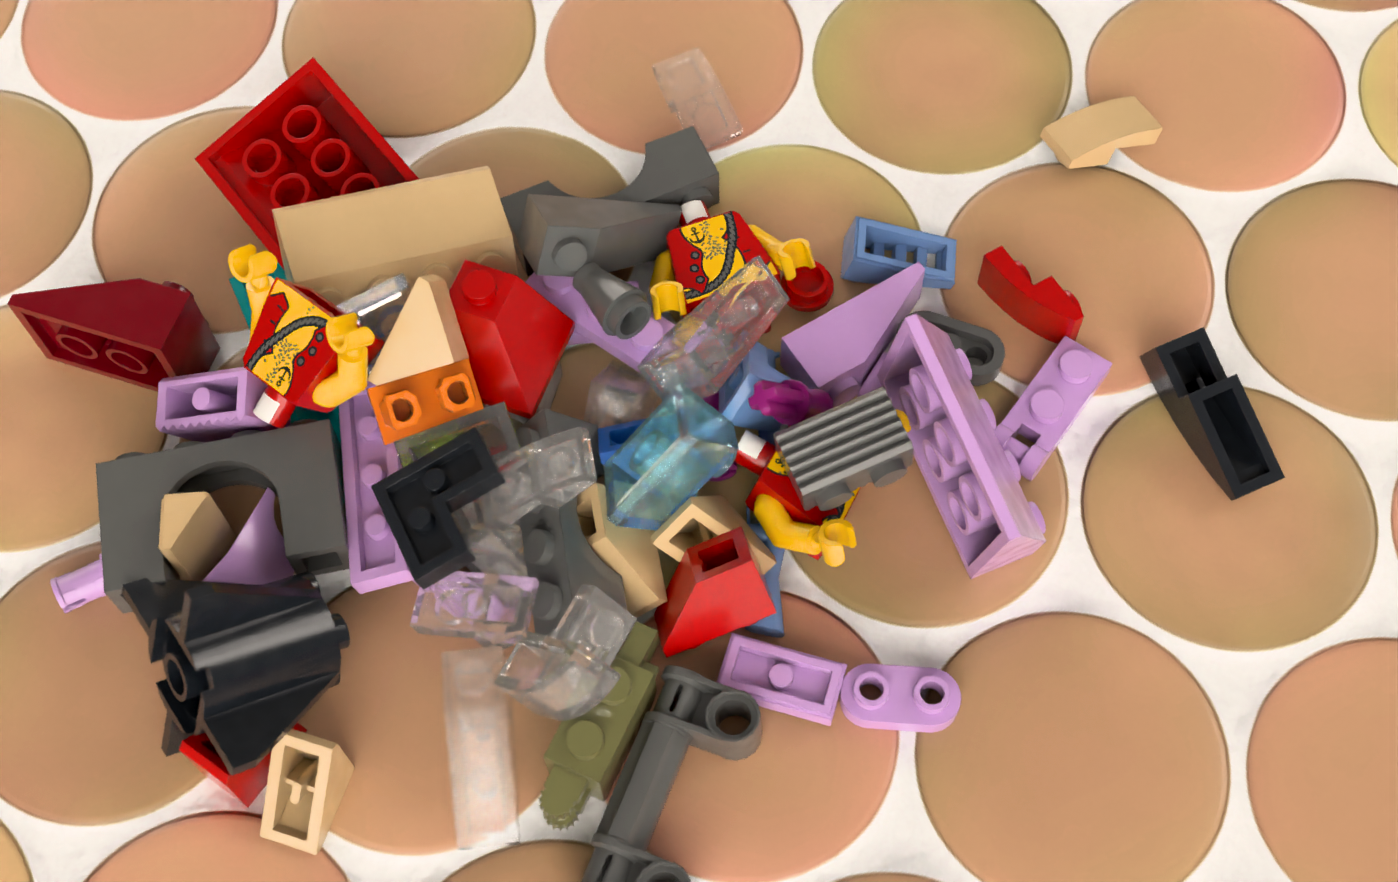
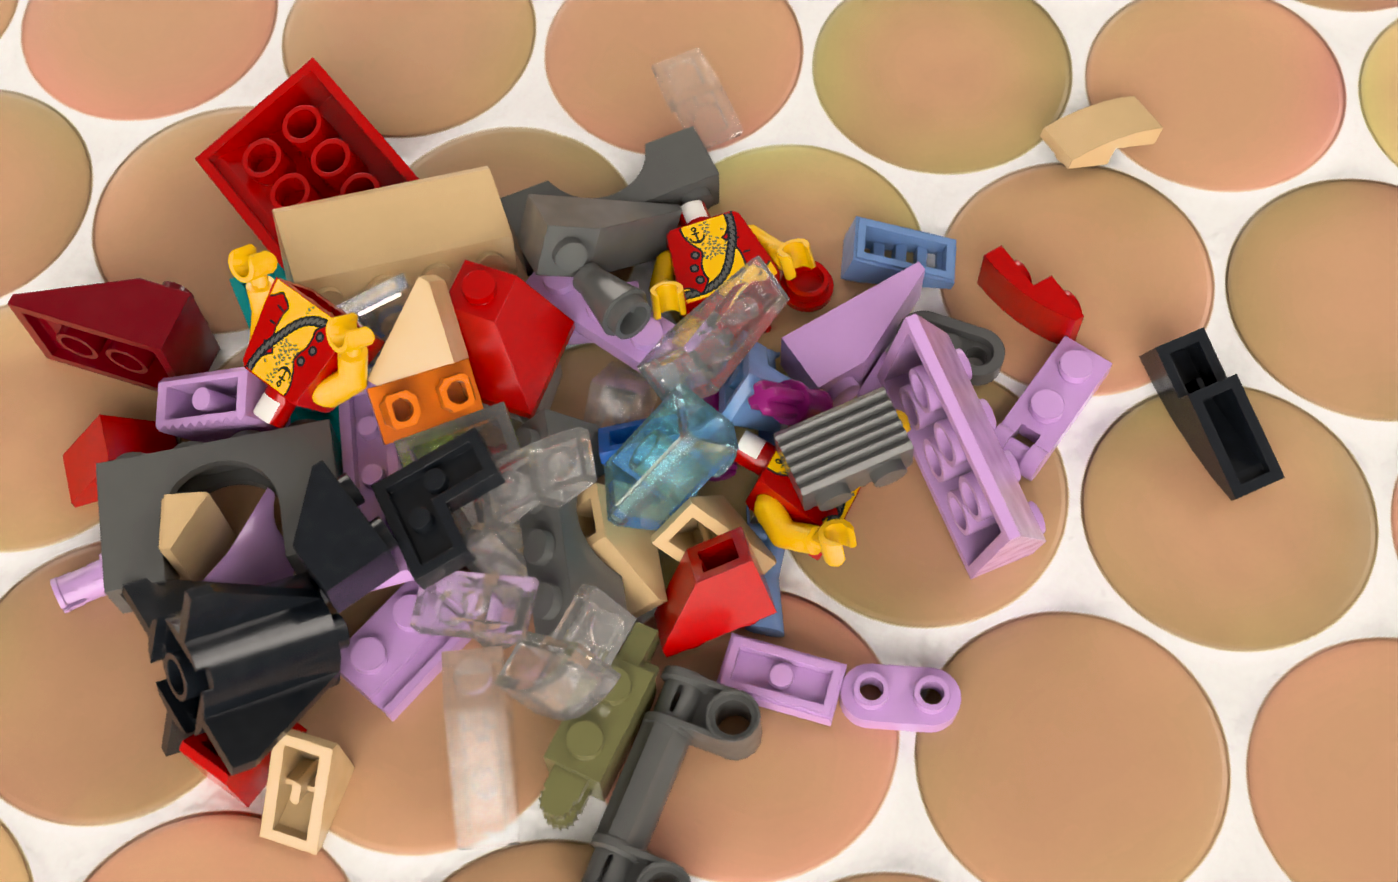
(103, 442): none -> red slope
(337, 541): none -> black slope
(391, 659): none -> lavender plate

